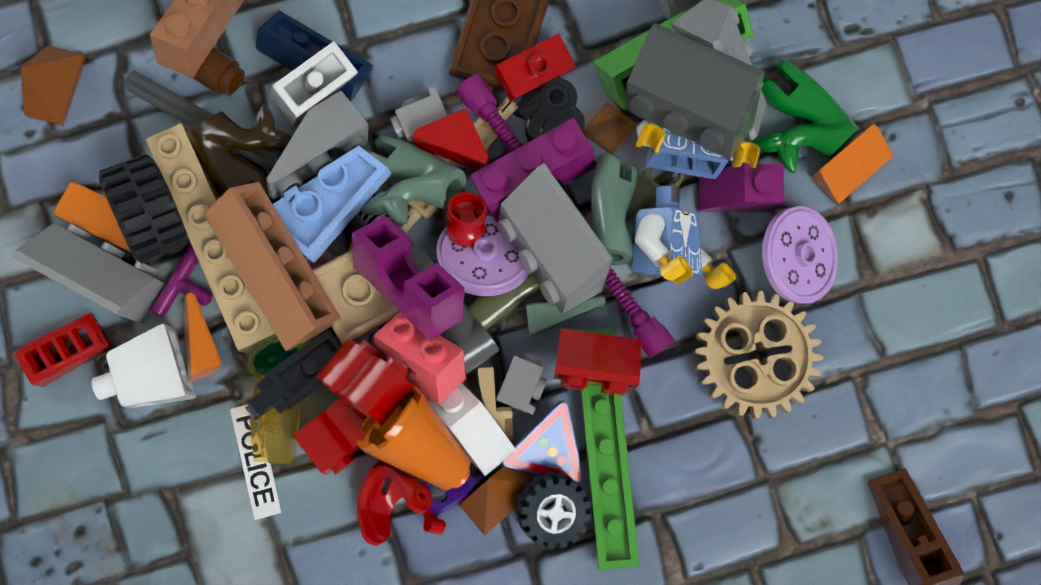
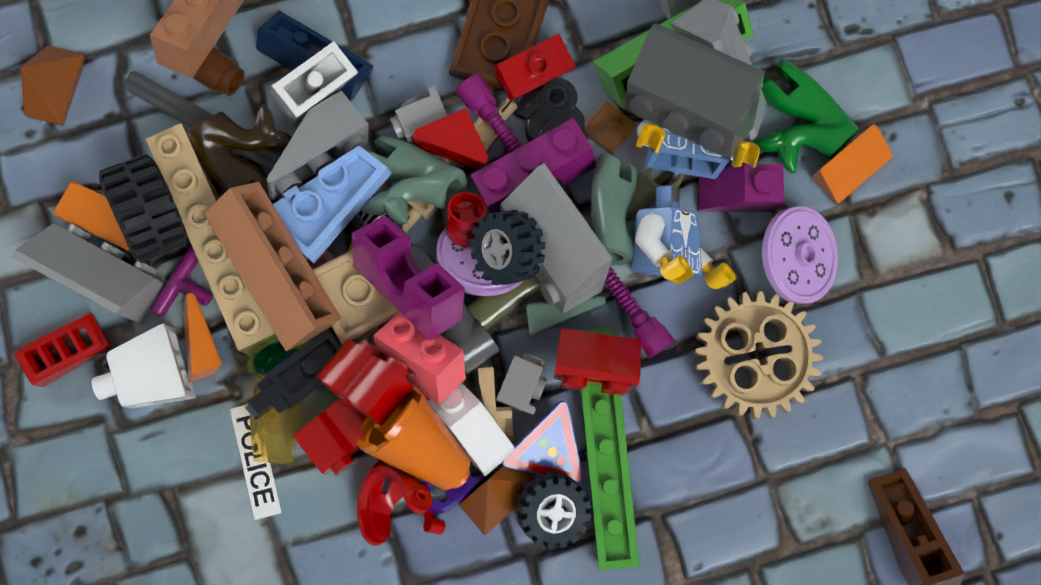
(507, 247): none -> black wheel

